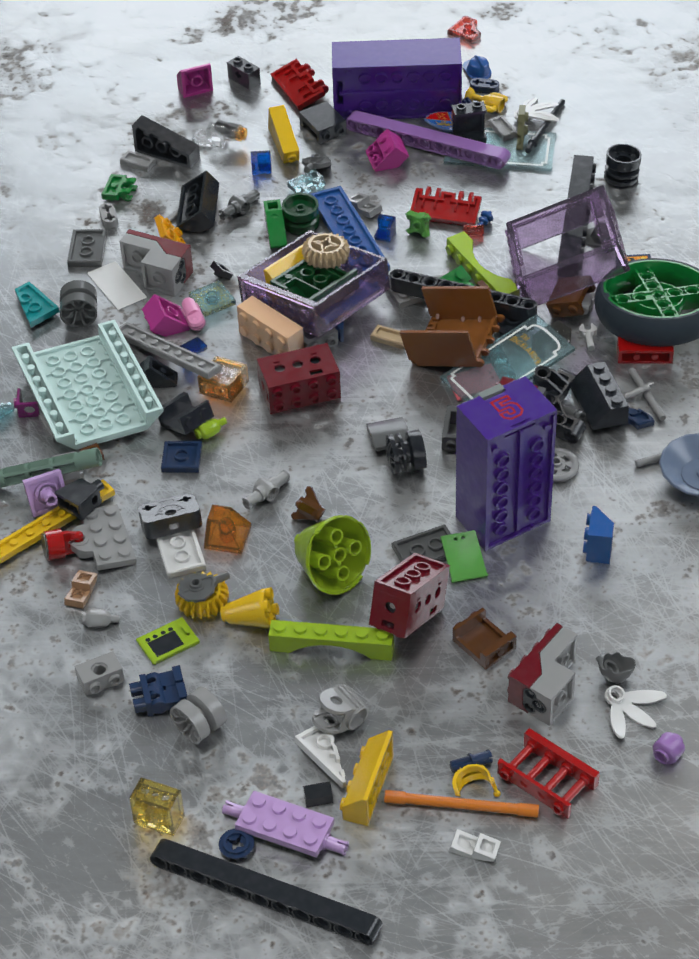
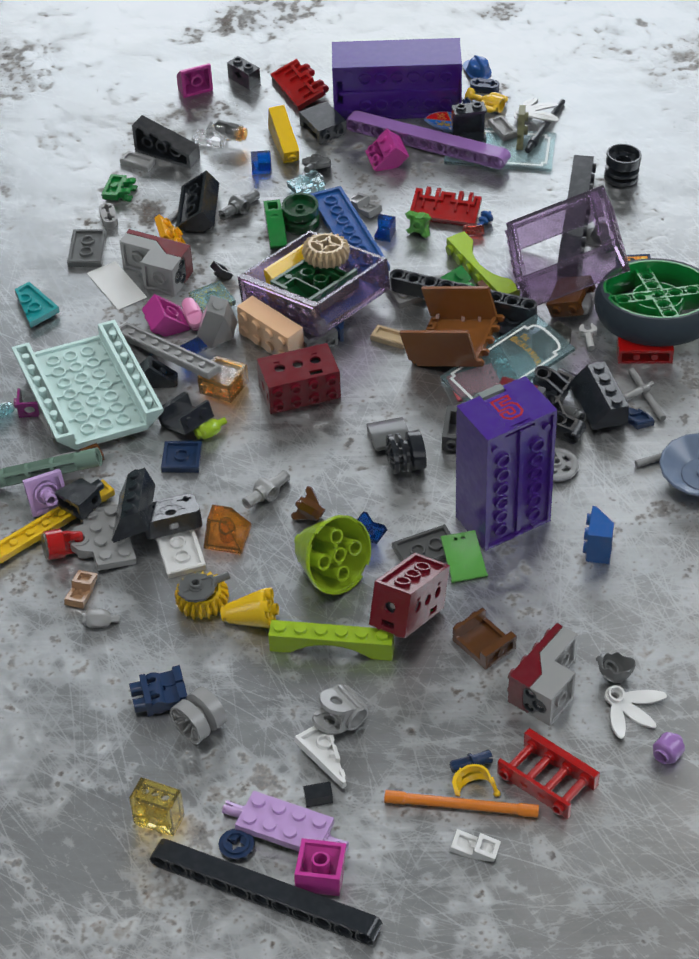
(78, 303): dark grey wheel -> none
(99, 673): light grey brick -> none
(134, 505): none -> black slope
(168, 640): lime container -> none
(217, 322): none -> light grey slope
(320, 866): none -> dark pink slope
(368, 779): yellow slope -> none
(374, 529): none -> clear blue panel
(465, 30): clear red tile -> none

